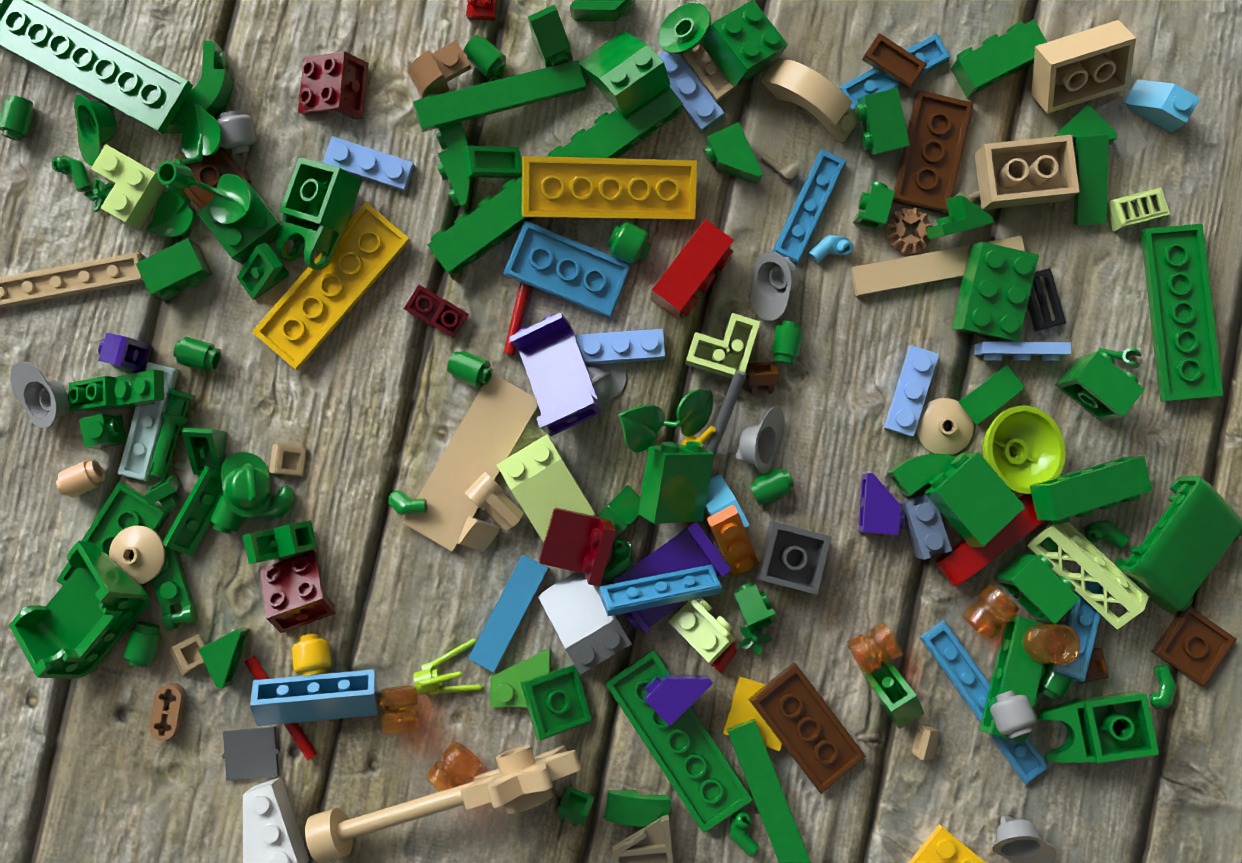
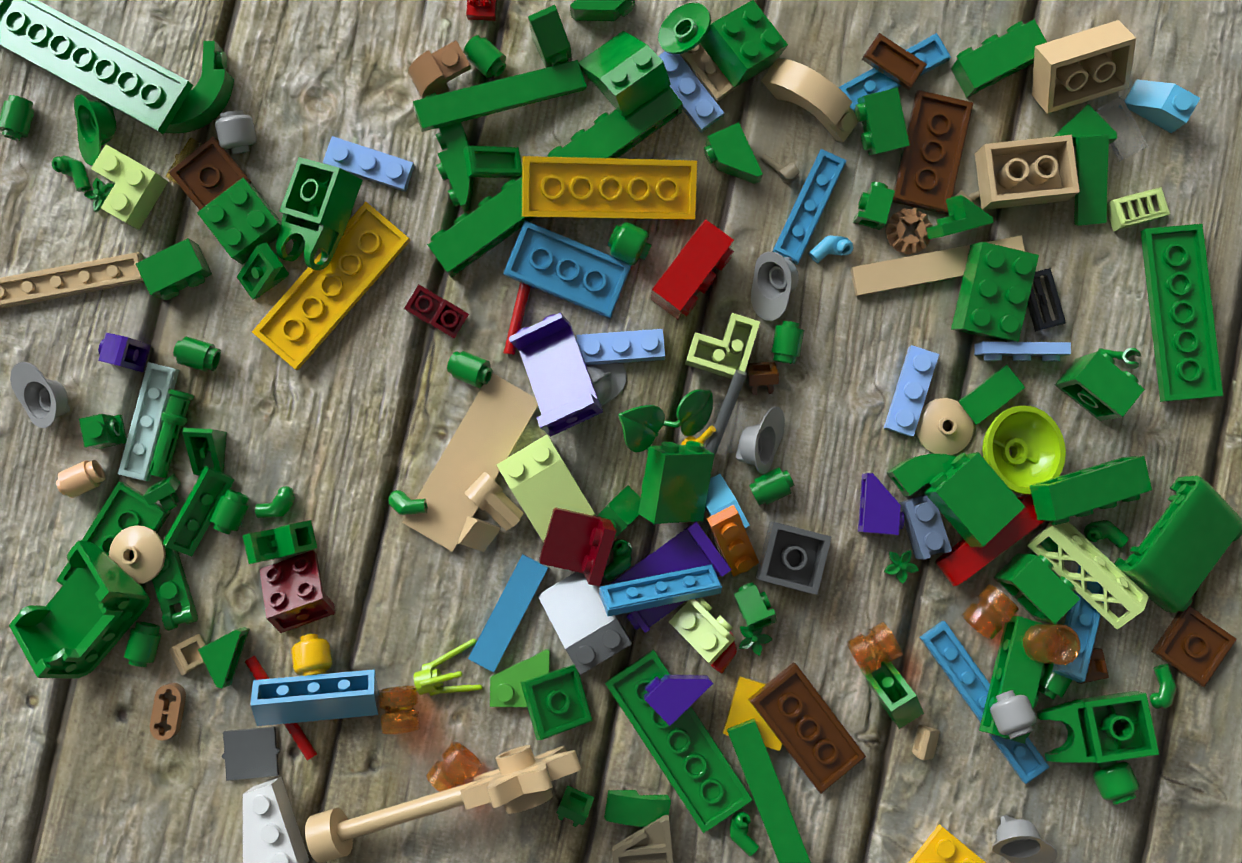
(116, 392): green slope -> none
(231, 198): green plant -> none
(246, 484): green piece -> none
(287, 460): tan slope -> none
(333, 84): dark red bracket -> none
(901, 565): none -> green plant
(1116, 781): none -> green head

